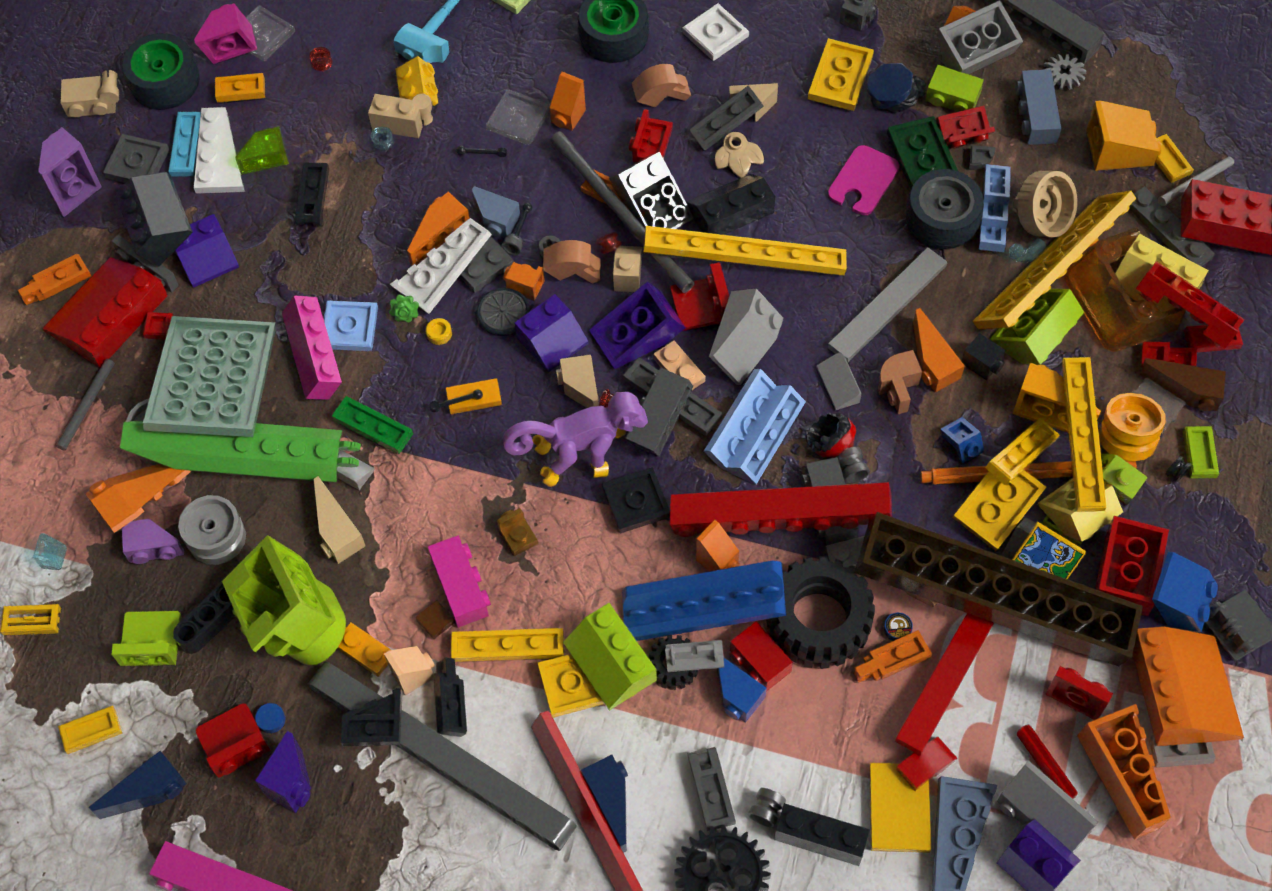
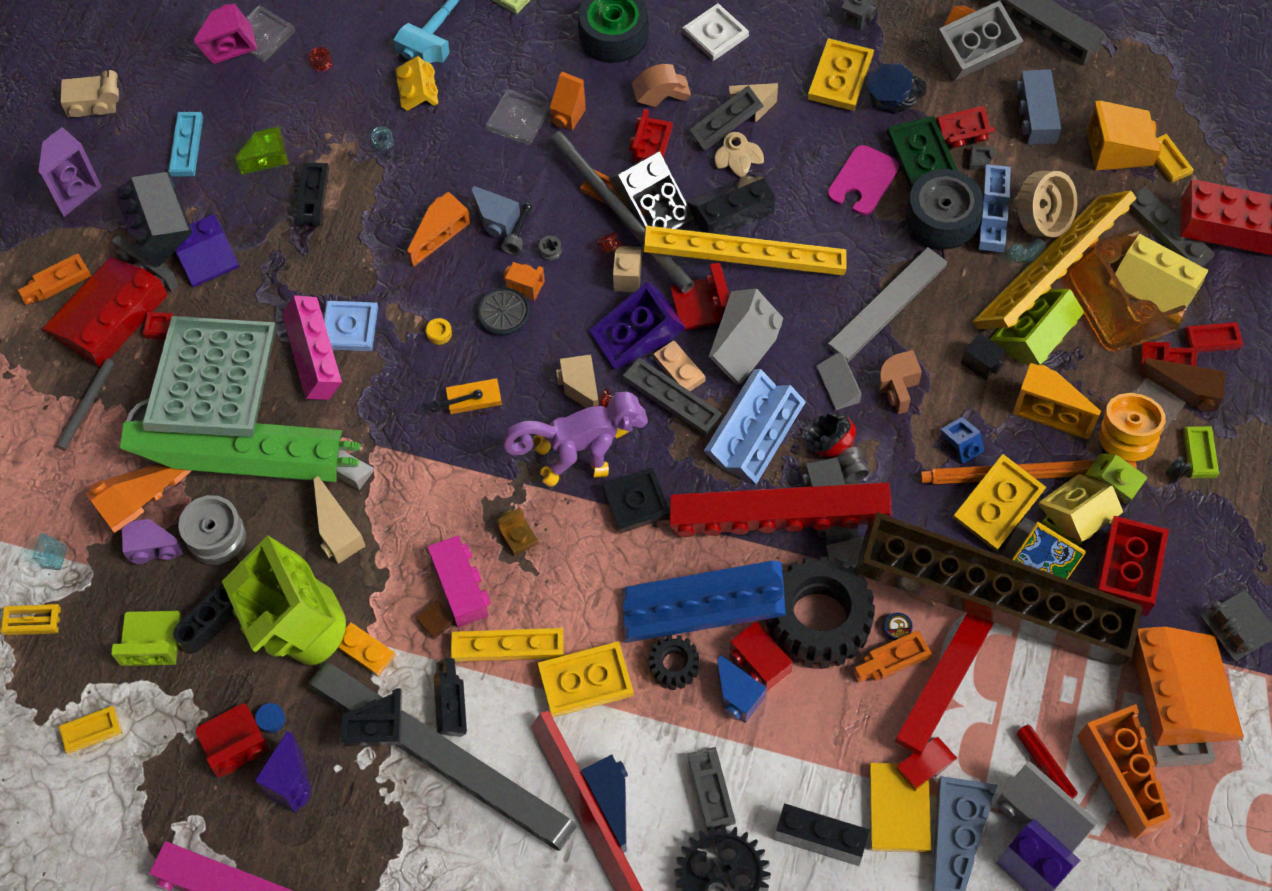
(135, 158): dark grey plate -> none
(146, 786): dark blue slope -> none
(160, 71): black wheel -> none
(216, 155): white wing -> none
(240, 87): light orange plate -> none
(372, 425): green plate -> none
(400, 114): tan hinge -> none
(404, 308): bright green plant -> none
(410, 667): light nougat slope -> none
(443, 265): white wing -> none
(486, 265): dark grey plate -> none
(501, 152): black hinge -> none
(550, 333): dark purple slope -> none
(571, 258): nougat brick -> none
(610, 657): lime slope -> none
(662, 407): dark grey brick -> none
(694, 656): light grey hinge -> none
(716, 549): orange slope -> none
(766, 807): flat silver wheel -> none
(936, 358): orange slope -> none
(954, 89): lime brick -> none
(1022, 451): yellow tile -> none
(1064, 79): light grey gear -> none
(1079, 693): red plate -> none
(1083, 435): yellow tile -> none
(1184, 593): blue slope -> none
(1203, 176): light grey bar -> none
(1221, 321): red piece -> none

